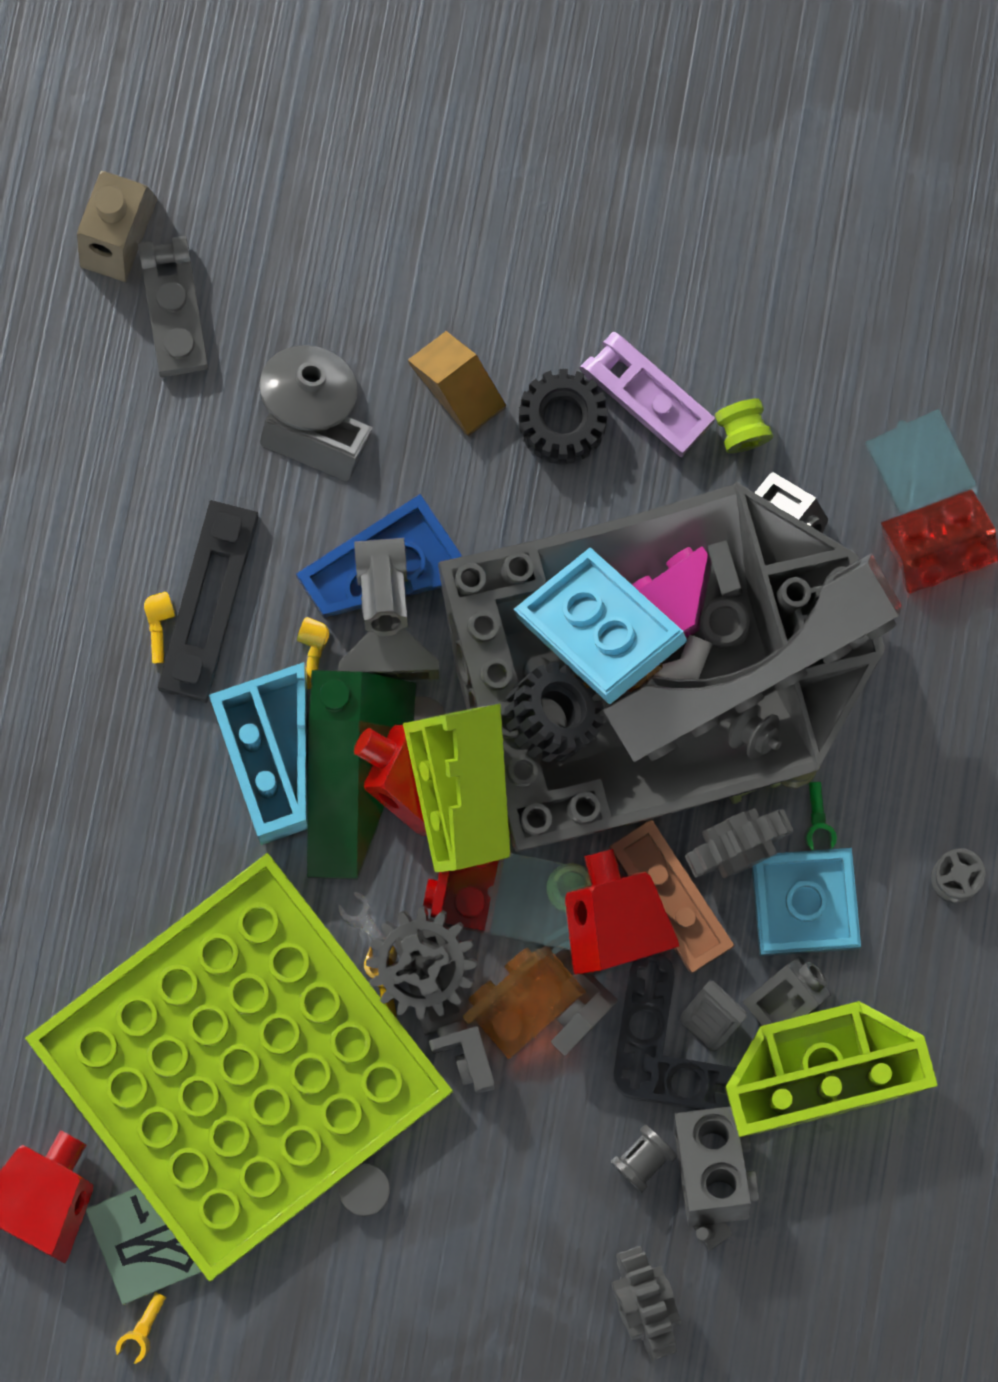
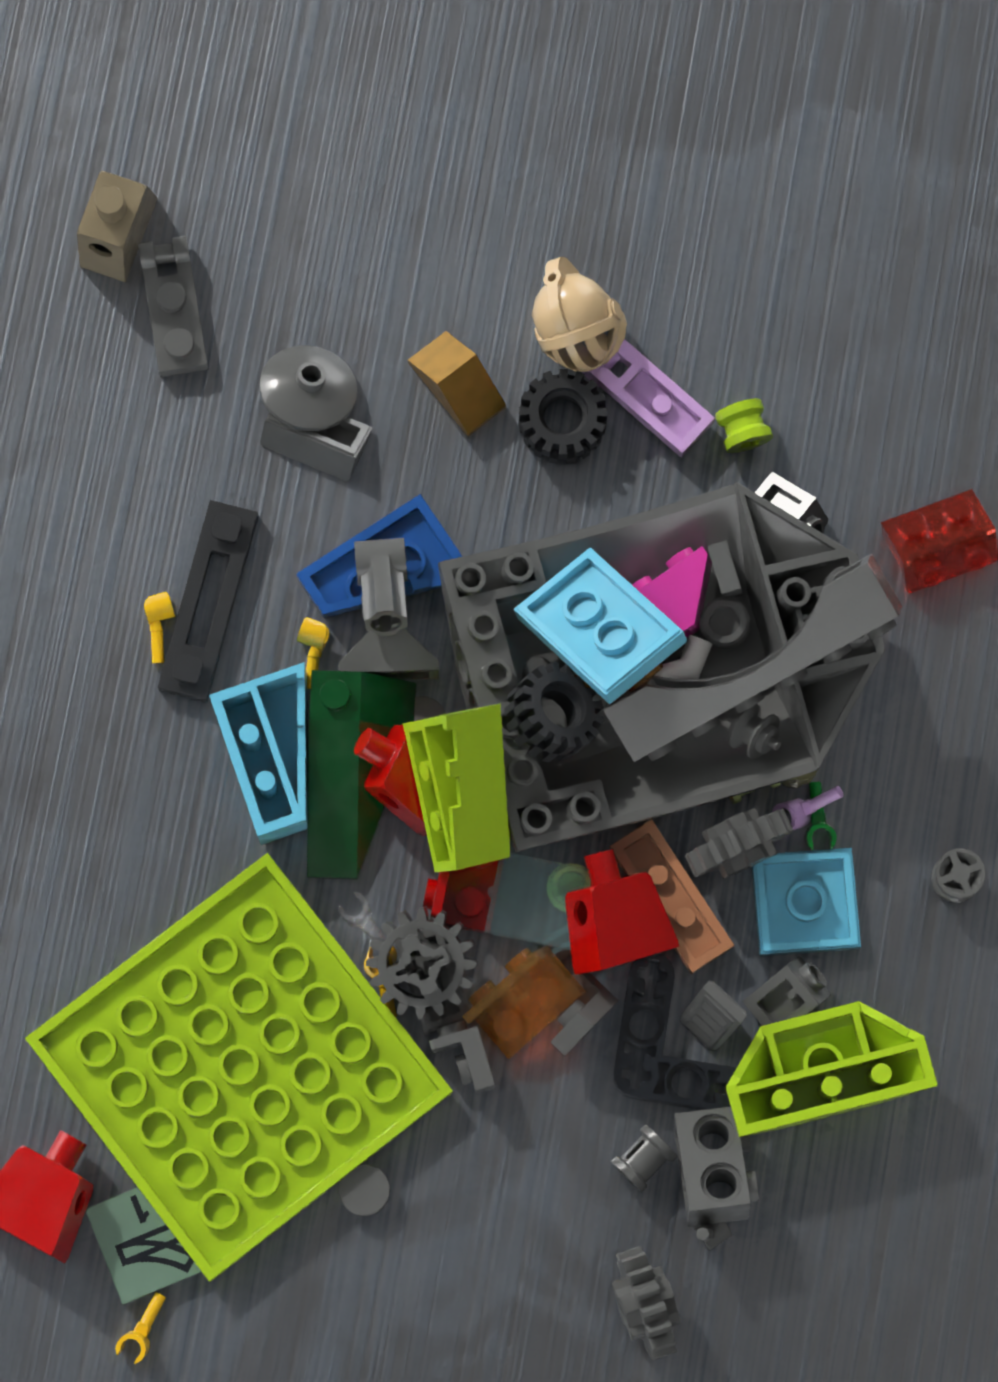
(574, 311): none -> tan helmet
(802, 810): none -> lavender hand
(920, 462): clear light blue piece -> none

